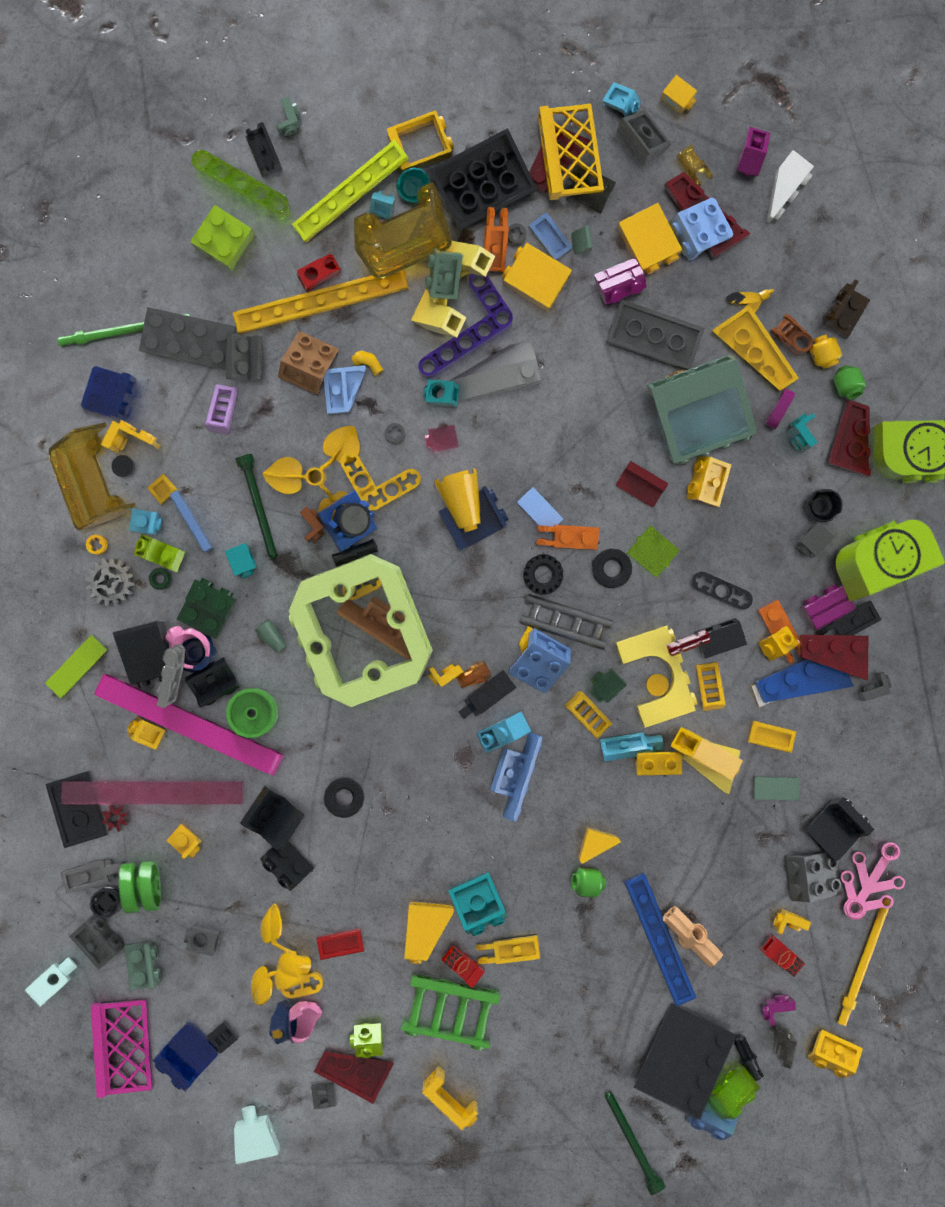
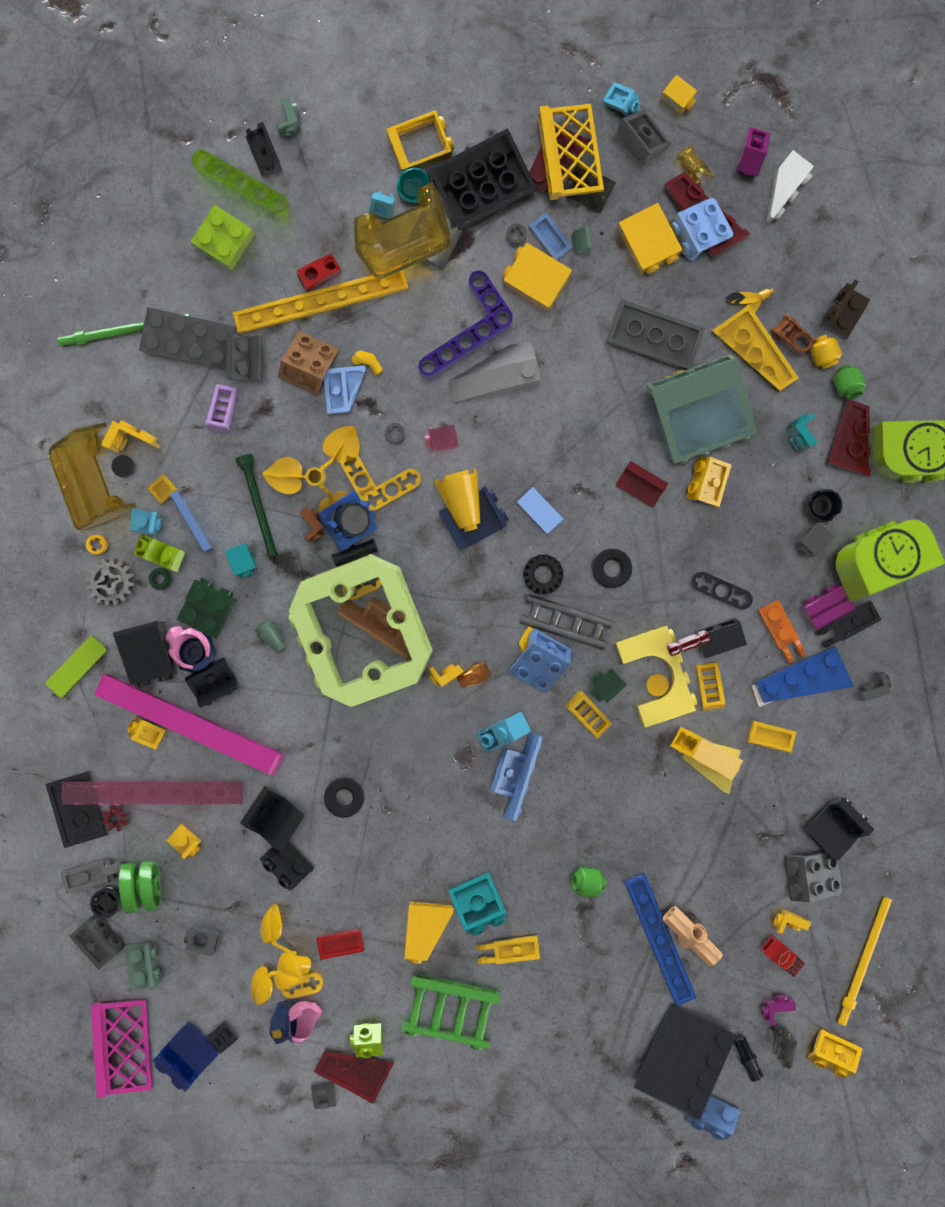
(44, 988): light aqua torso -> none
(108, 392): clear blue bracket -> none
(171, 675): light grey hinge -> none
(254, 1137): light aqua torso -> none
(264, 706): bright green wheel -> none
(350, 191): neon yellow tile -> none
(433, 312): light yellow arch -> none
(444, 274): sand green bracket -> none
(446, 1103): yellow panel -> none
(450, 395): teal brick -> none
(463, 965): red leg -> none
(488, 695): black hinge -> none
(496, 238): orange hinge -> none
(570, 536): orange hinge -> none
(595, 843): yellow slope -> none
(620, 281): magenta brick -> none
(629, 745): medium azure hinge -> none
(653, 551): clear neon green piece -> none
(654, 1183): dark green piece -> none
(658, 763): yellow bracket -> none
(733, 1093): clear neon green brick -> none
(776, 788): sand green tile -> none
(778, 644): yellow bracket -> none
(780, 408): magenta beam -> none
(838, 652): dark red wing -> none
(870, 884): bright pink plant -> none

